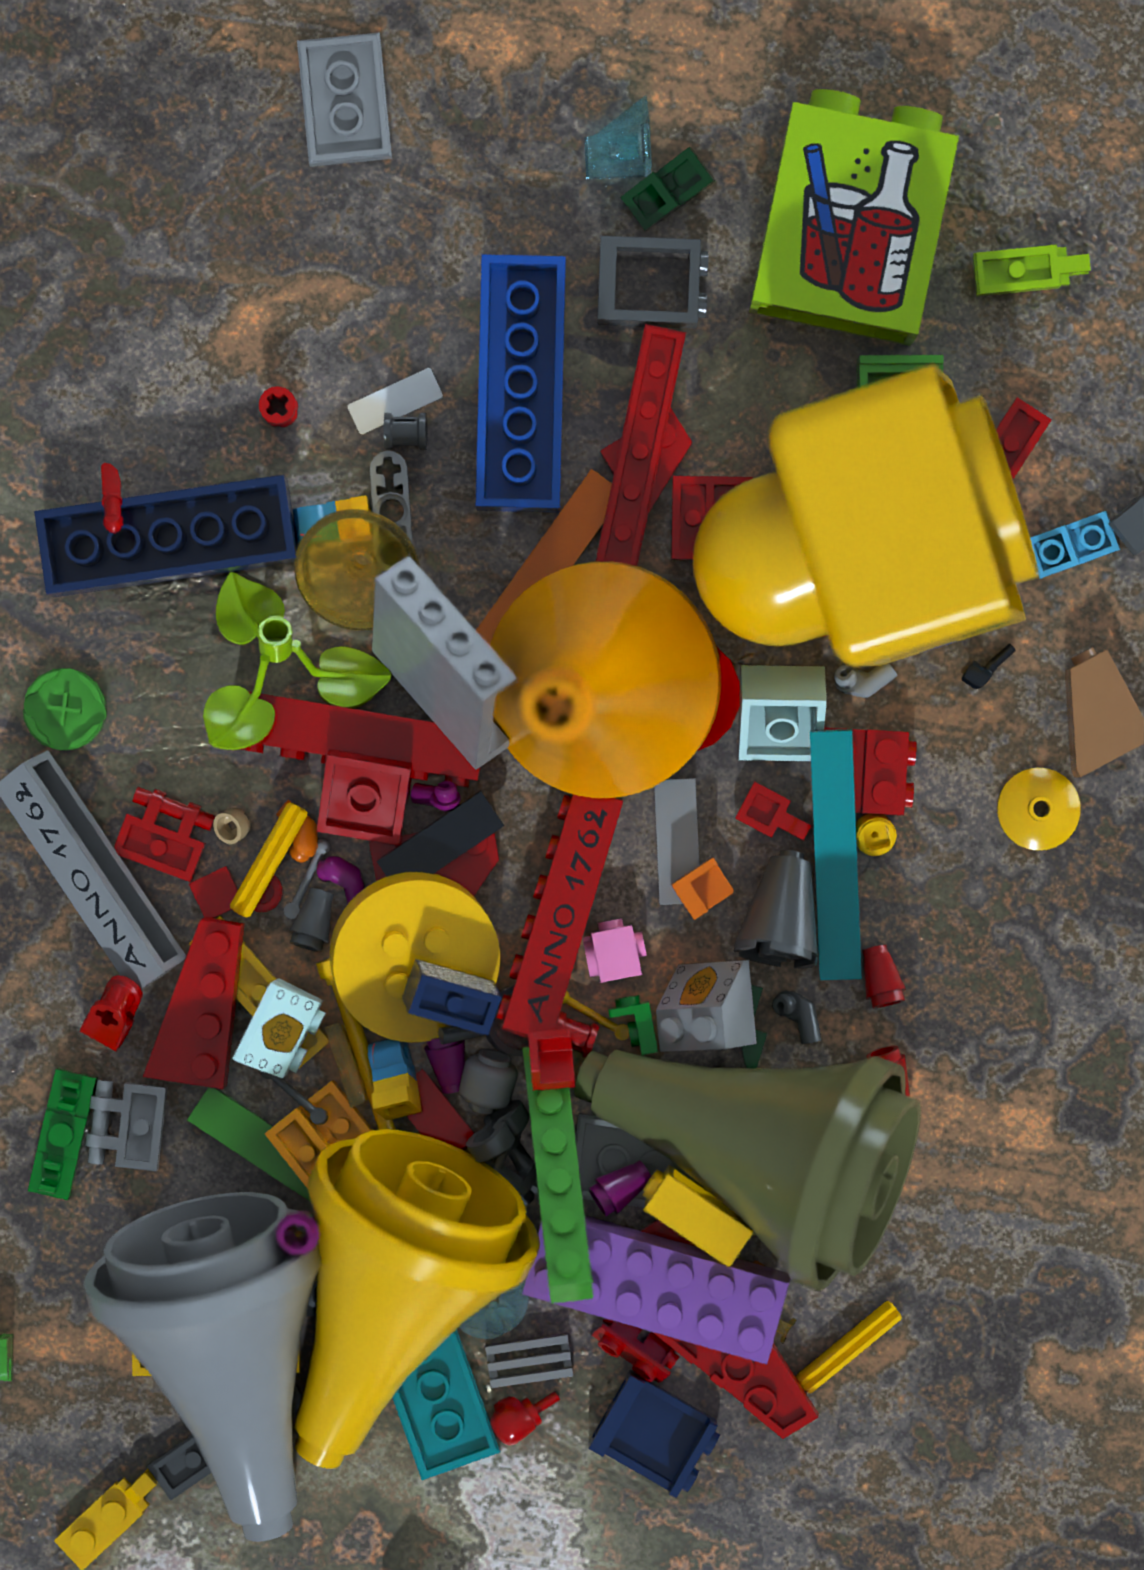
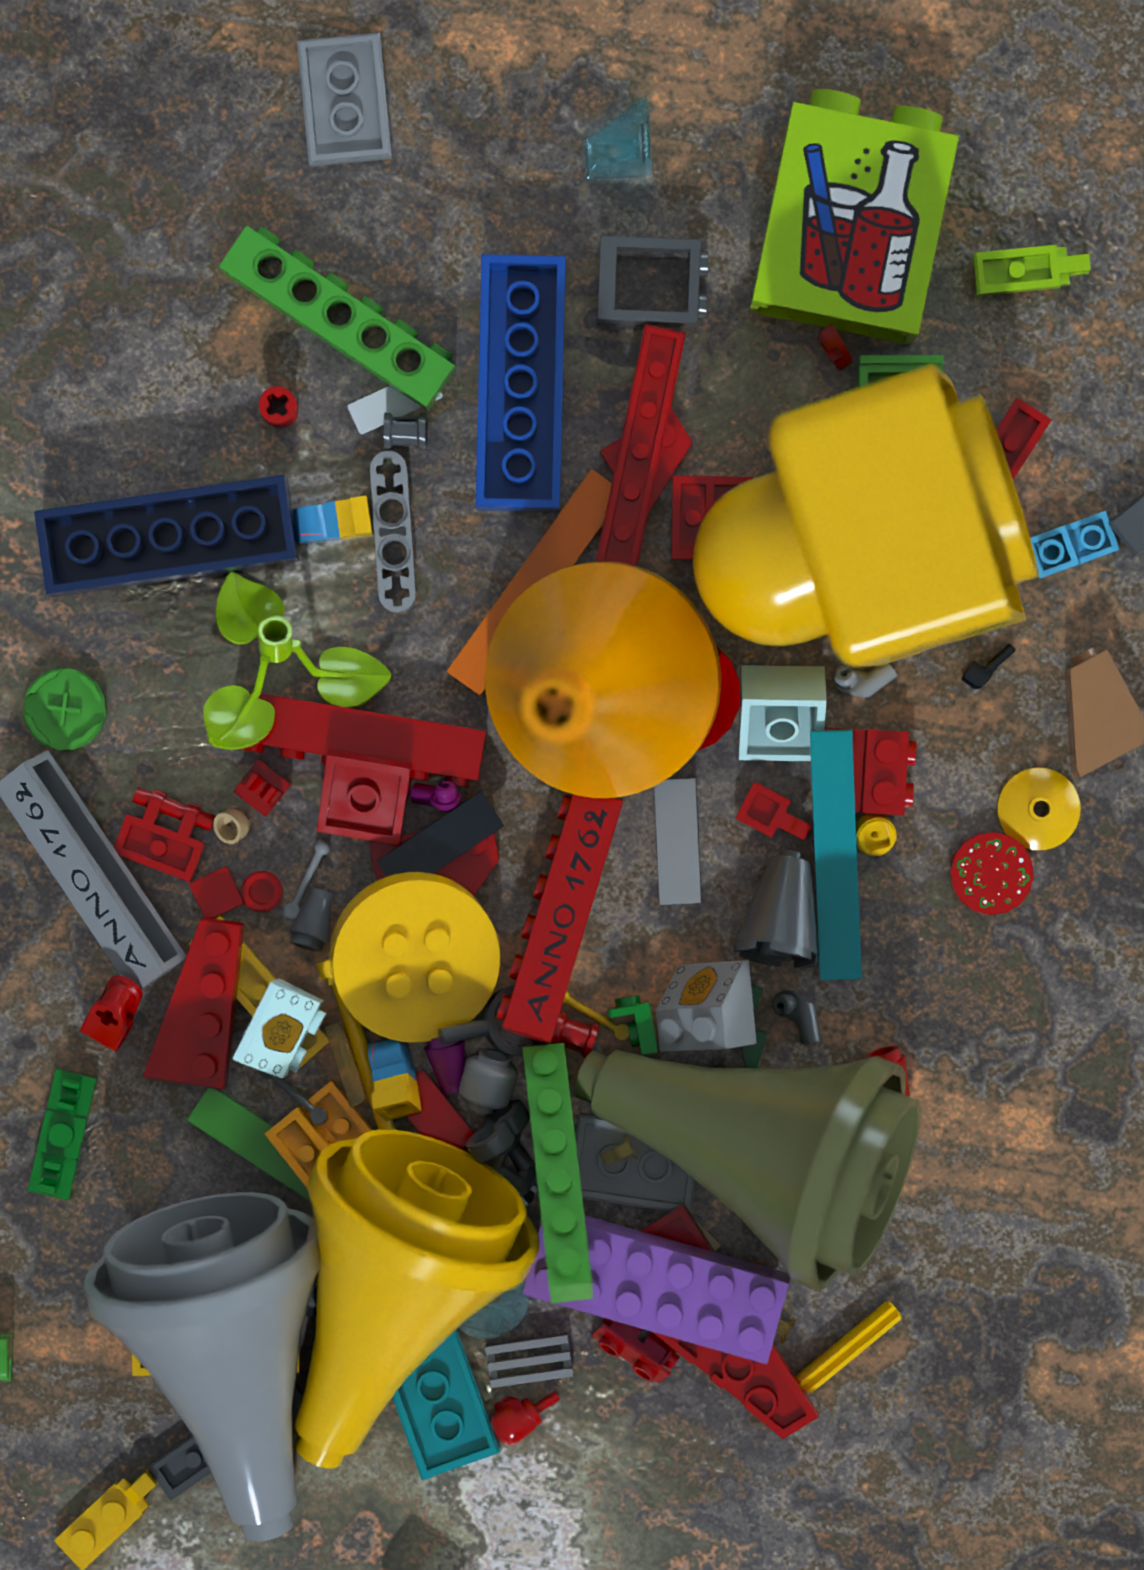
(111, 498): red piece -> none
(139, 1128): light grey plate -> none
(244, 266): none -> bright green brick
(262, 787): none -> red tile
(268, 860): yellow axle -> none
(292, 1239): magenta cone -> none
(306, 840): orange arm -> none
(331, 576): clear yellow dish -> none
(341, 873): magenta arm -> none
(439, 660): light grey panel -> none
(451, 997): dark blue panel -> none
(551, 1059): red panel -> none
(614, 951): bright pink brick -> none
(618, 1188): magenta cone -> none
(619, 1152): none -> clear yellow piece
(655, 1434): dark blue panel -> none
(668, 189): dark green slope -> none
(695, 1214): yellow window -> none
(702, 888): orange panel -> none
(834, 347): none -> red tile
(882, 978): red cone -> none
(991, 873): none -> red tile

